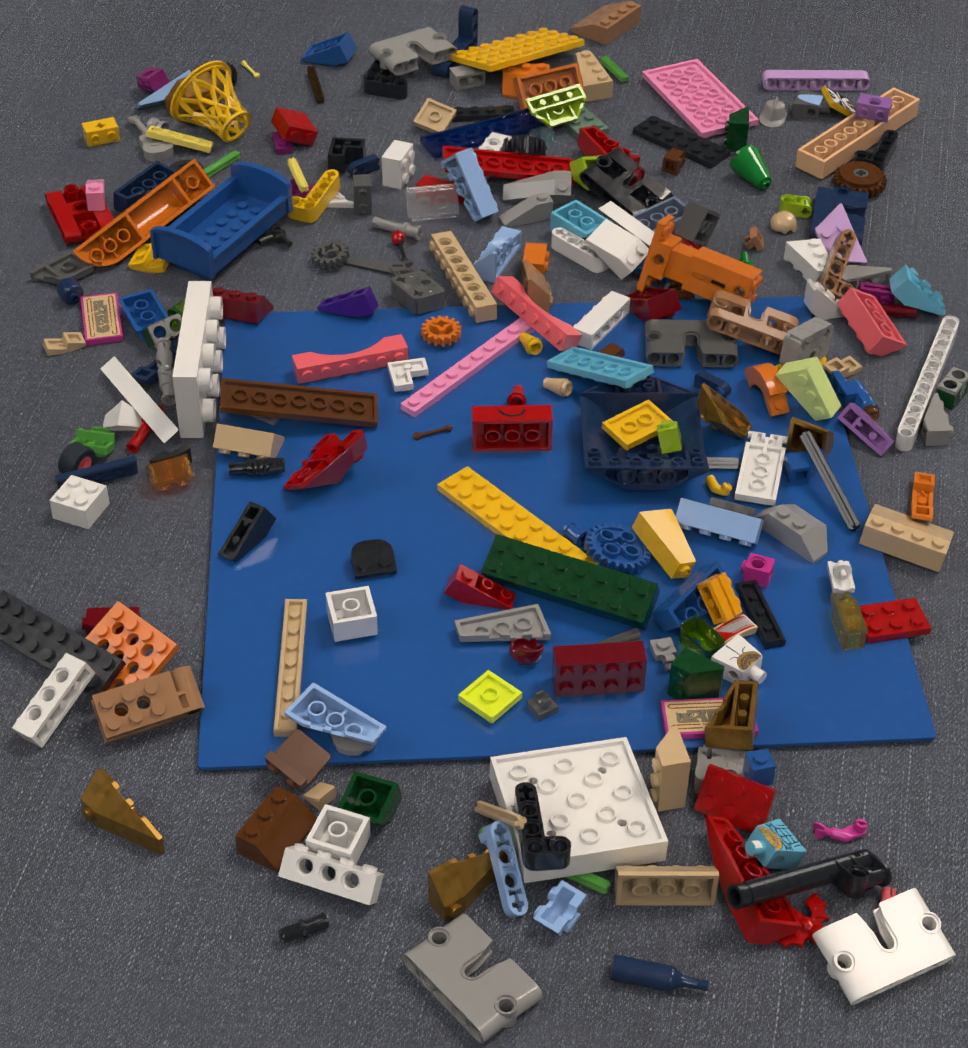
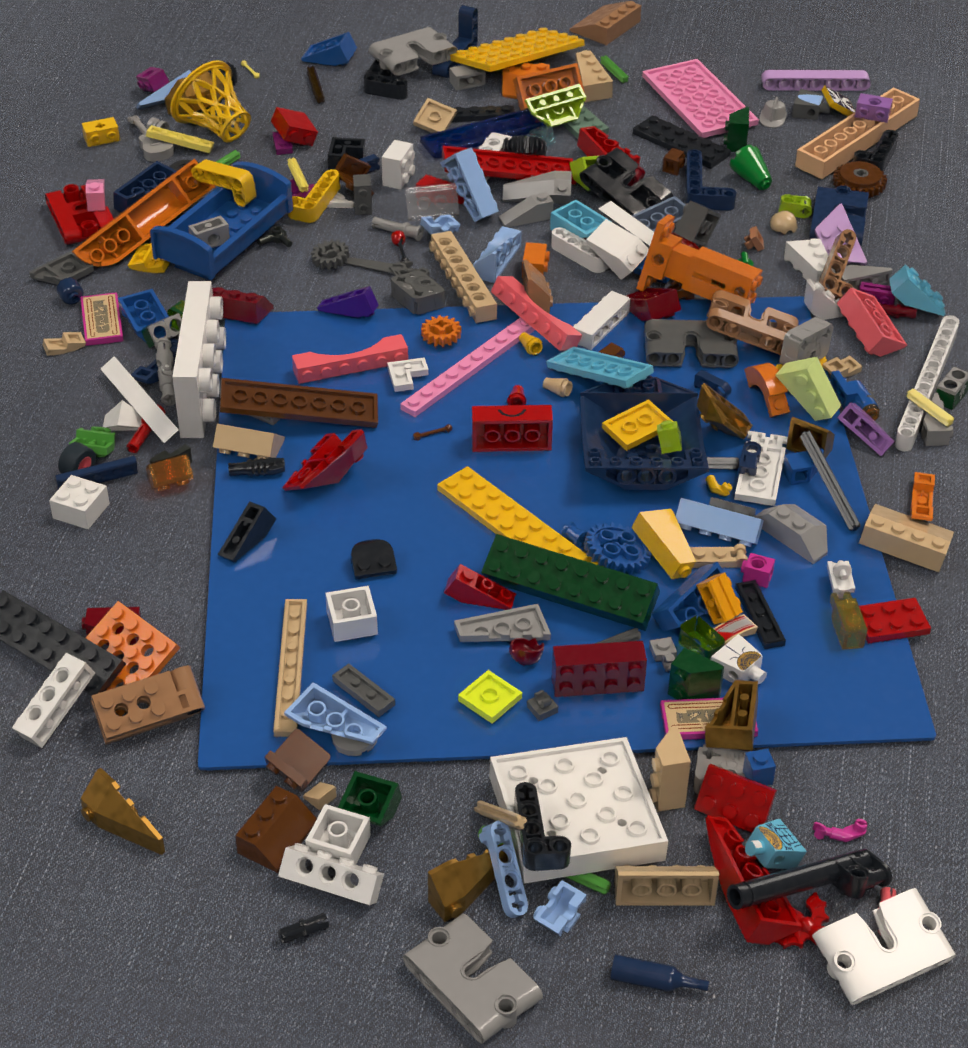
(211, 231): none -> light grey brick
(228, 177): none -> yellow beam
(351, 166): none -> reddish brown bracket
(363, 690): none -> dark grey plate
(441, 224): none -> light blue cylinder
(711, 197): none -> dark blue beam
(726, 556): none -> tan plate
(749, 460): none -> dark blue piece
(930, 407): none -> light yellow axle

